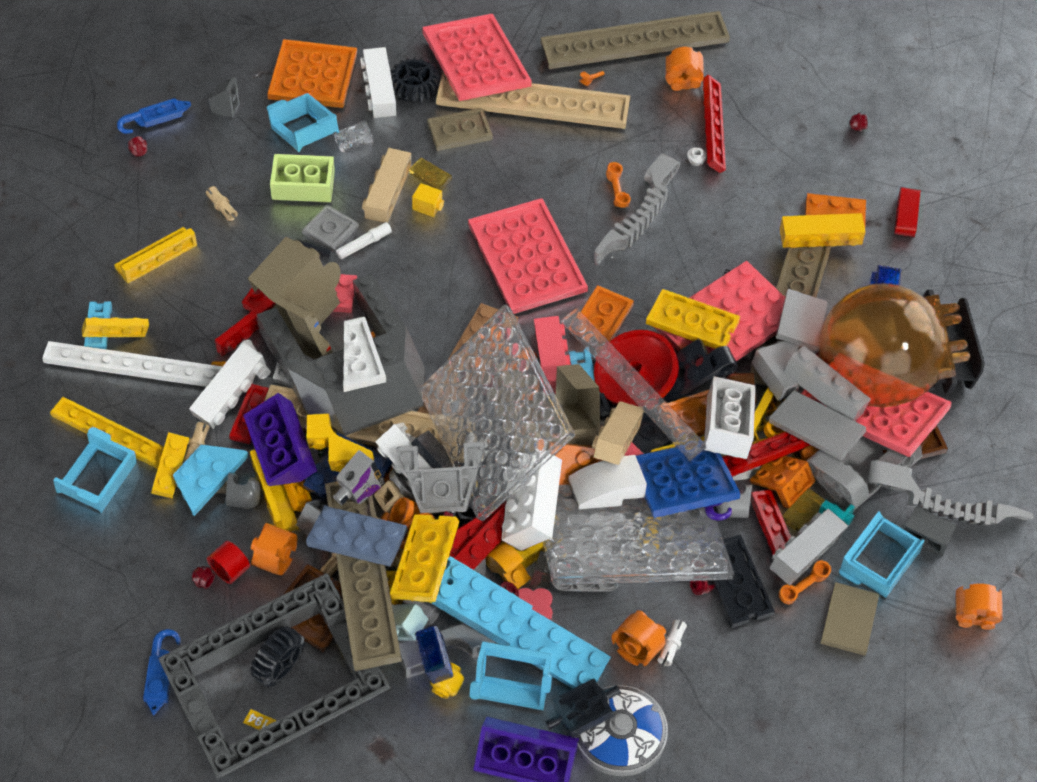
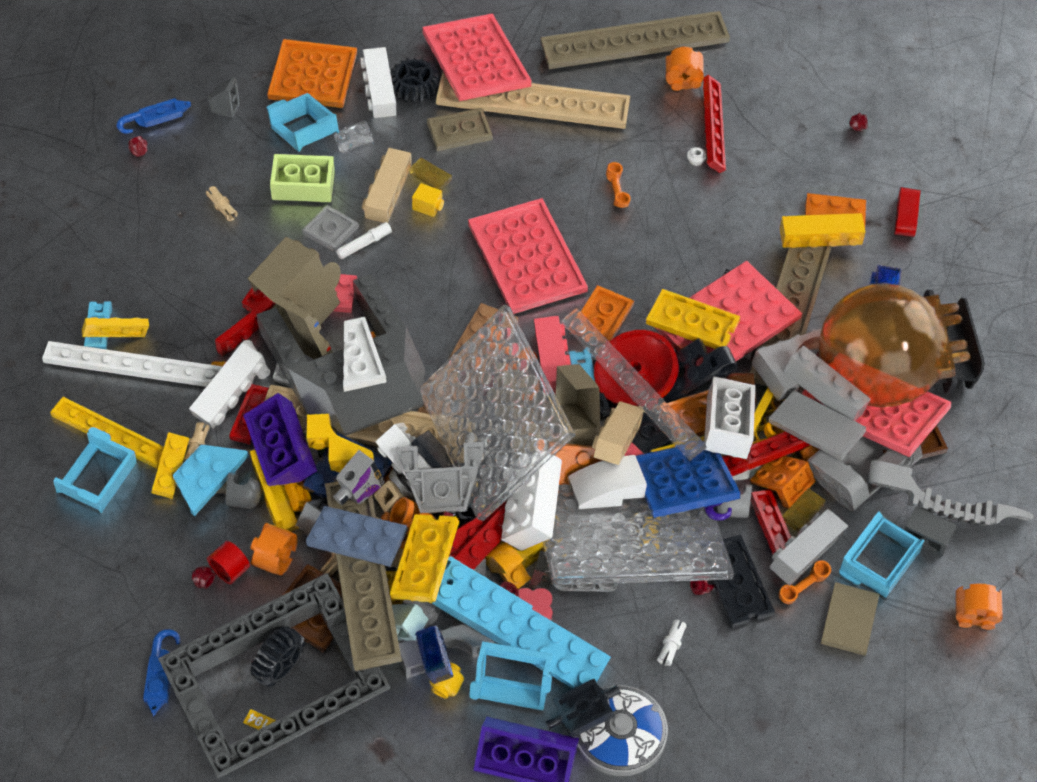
(156, 254): yellow fence -> none
(321, 250): black animal -> none
(587, 79): orange hand -> none
(639, 638): orange brick -> none
(658, 177): light grey piece -> none
(801, 319): light grey tile -> none
(846, 516): teal bracket -> none

